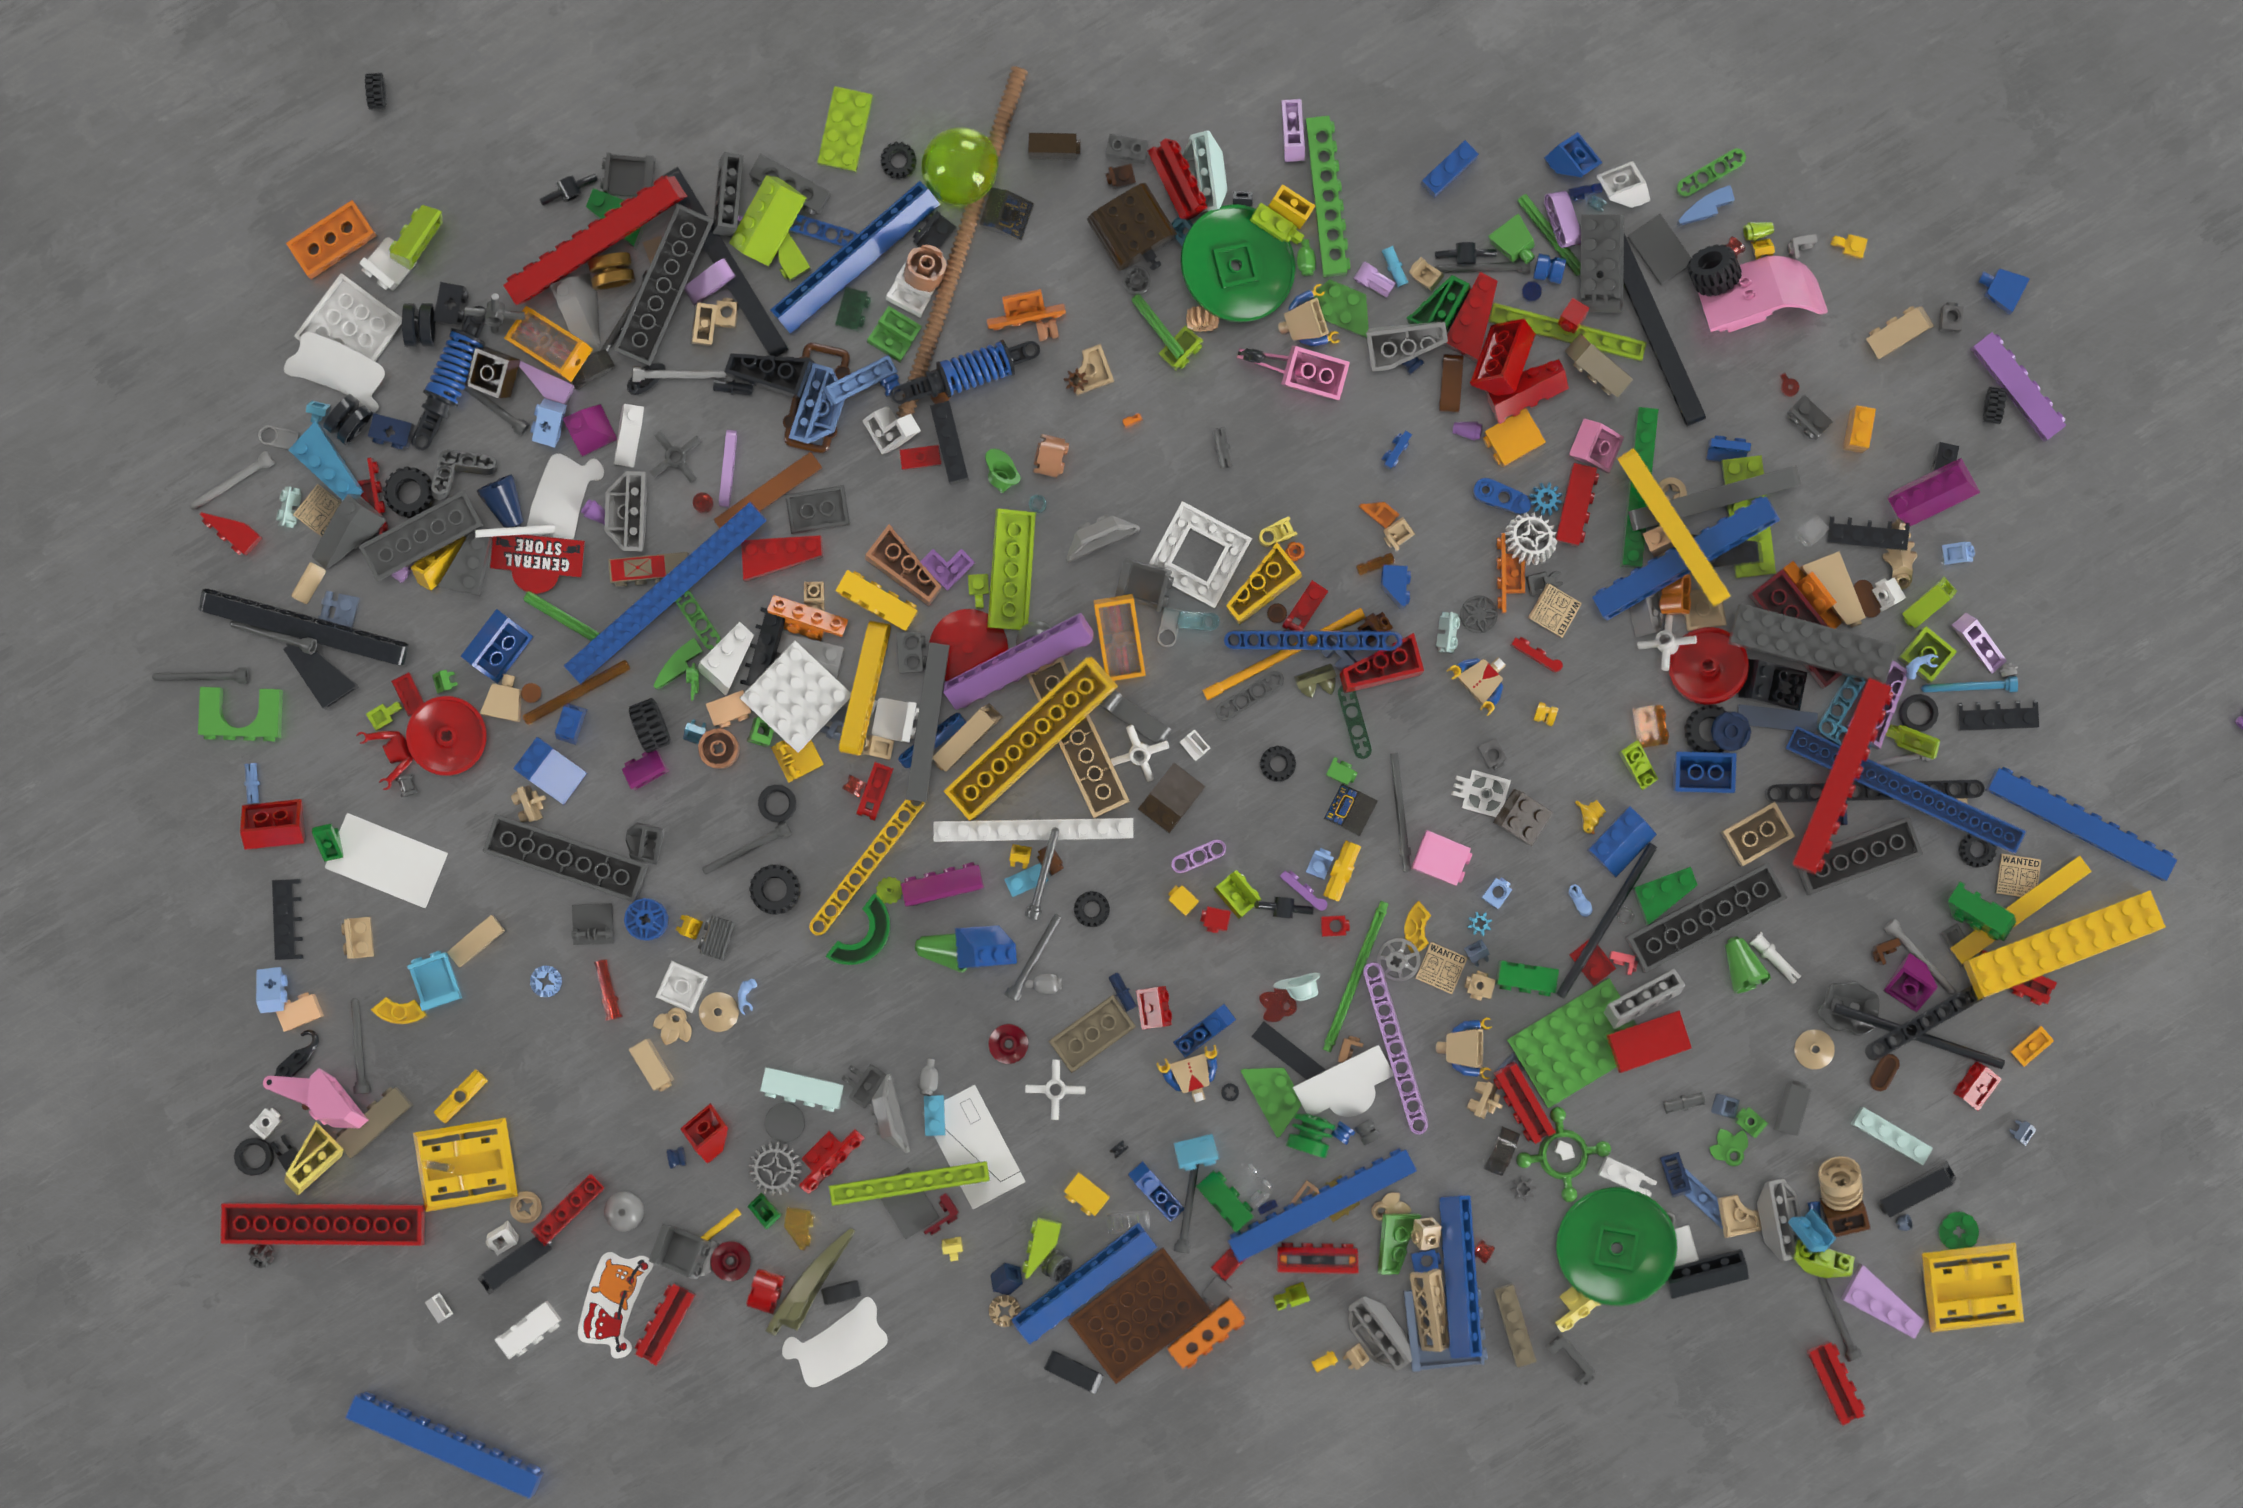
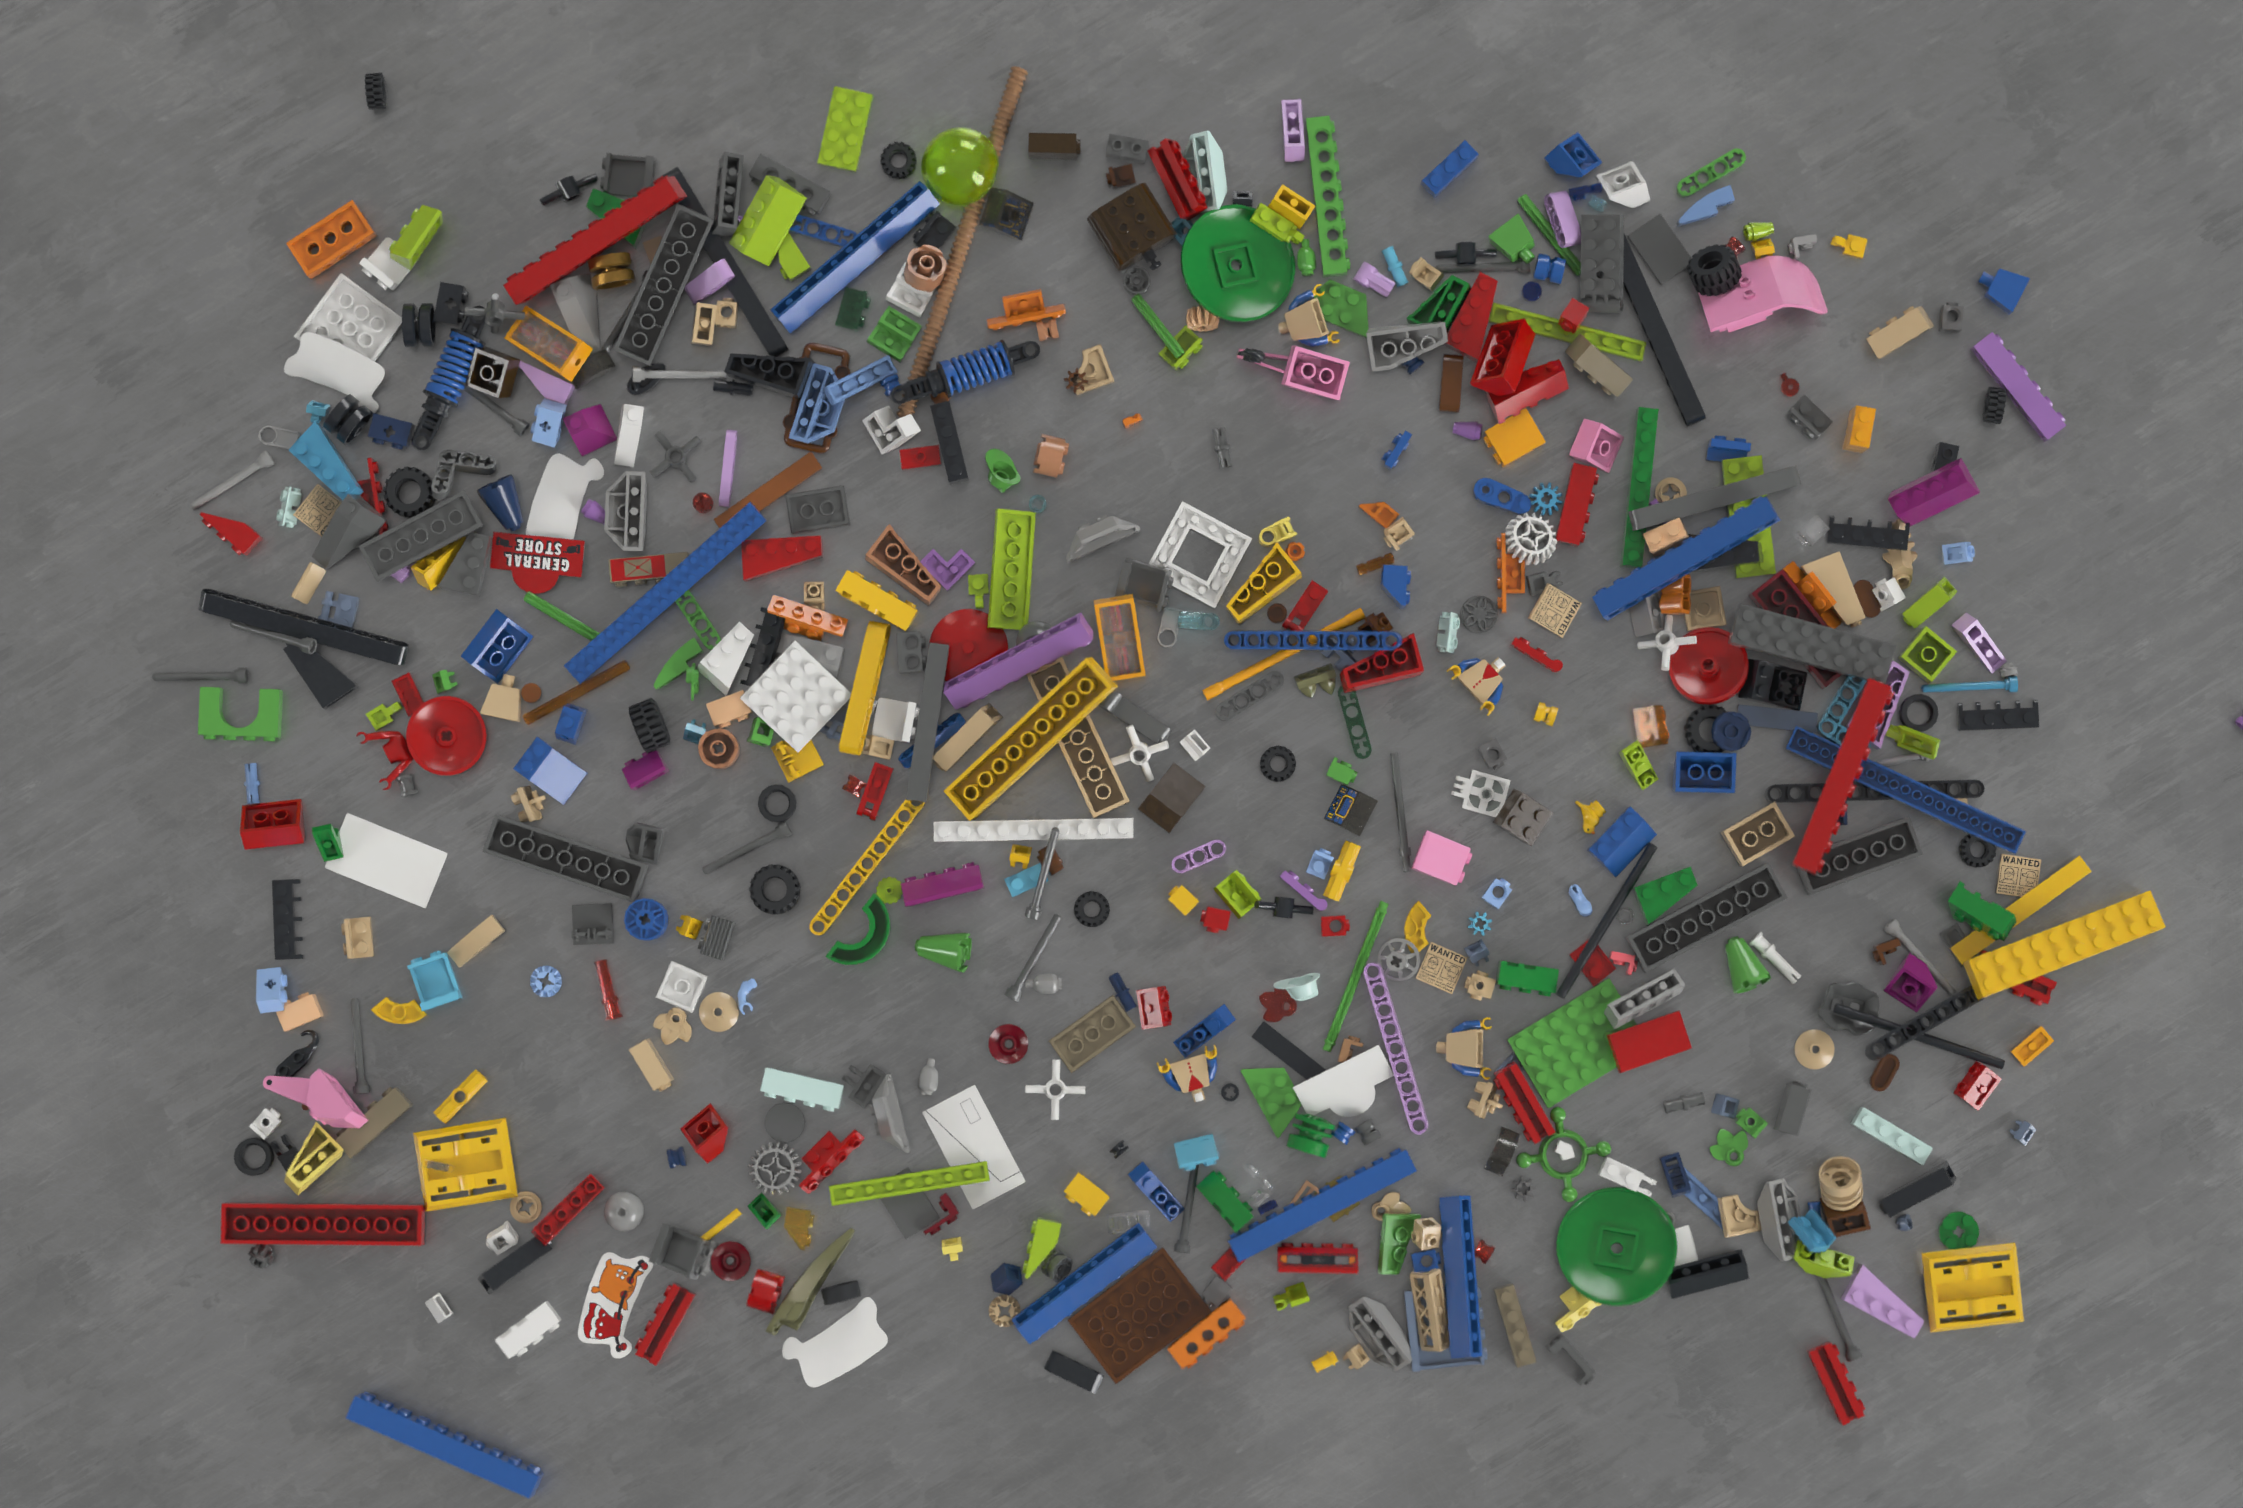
(514, 531): white bar -> none
(934, 1115): medium azure plate -> none
(984, 947): blue slope -> none
(1673, 527): yellow beam -> none
(1914, 665): light blue piece -> none
(2081, 824): blue brick -> none

